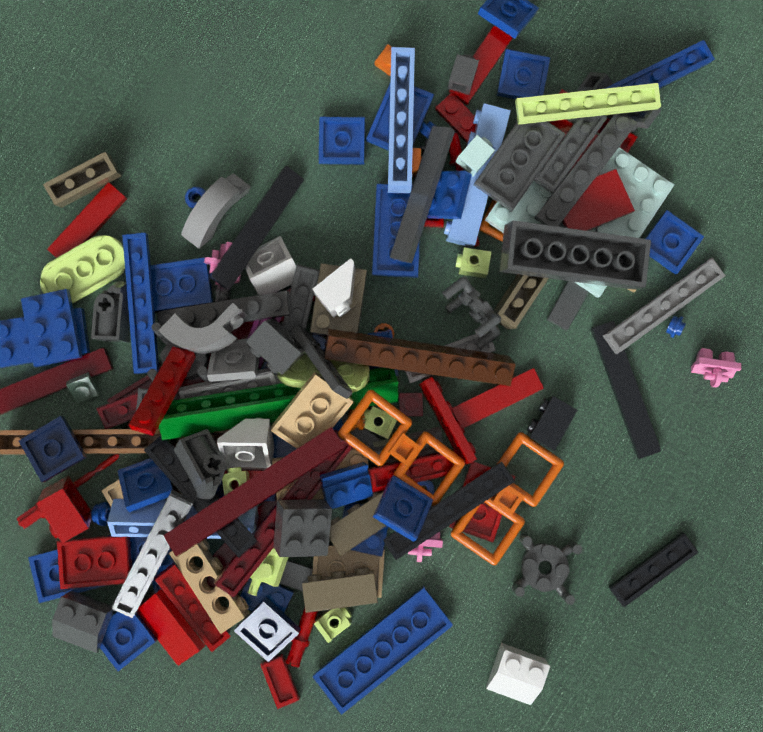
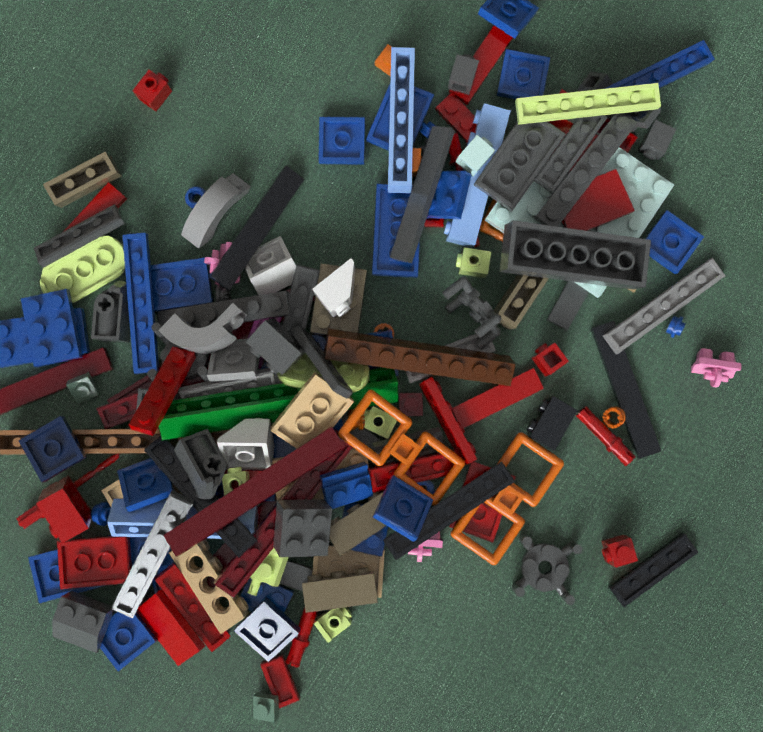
(78, 236): none -> dark grey tile
(152, 90): none -> red brick
(266, 707): none -> sand green plate
(382, 650): blue plate -> none
(518, 674): white slope -> none
(549, 358): none -> red brick
(606, 417): none -> orange bush
(606, 436): none -> red pin
(619, 551): none -> red brick
(656, 140): none -> dark grey brick

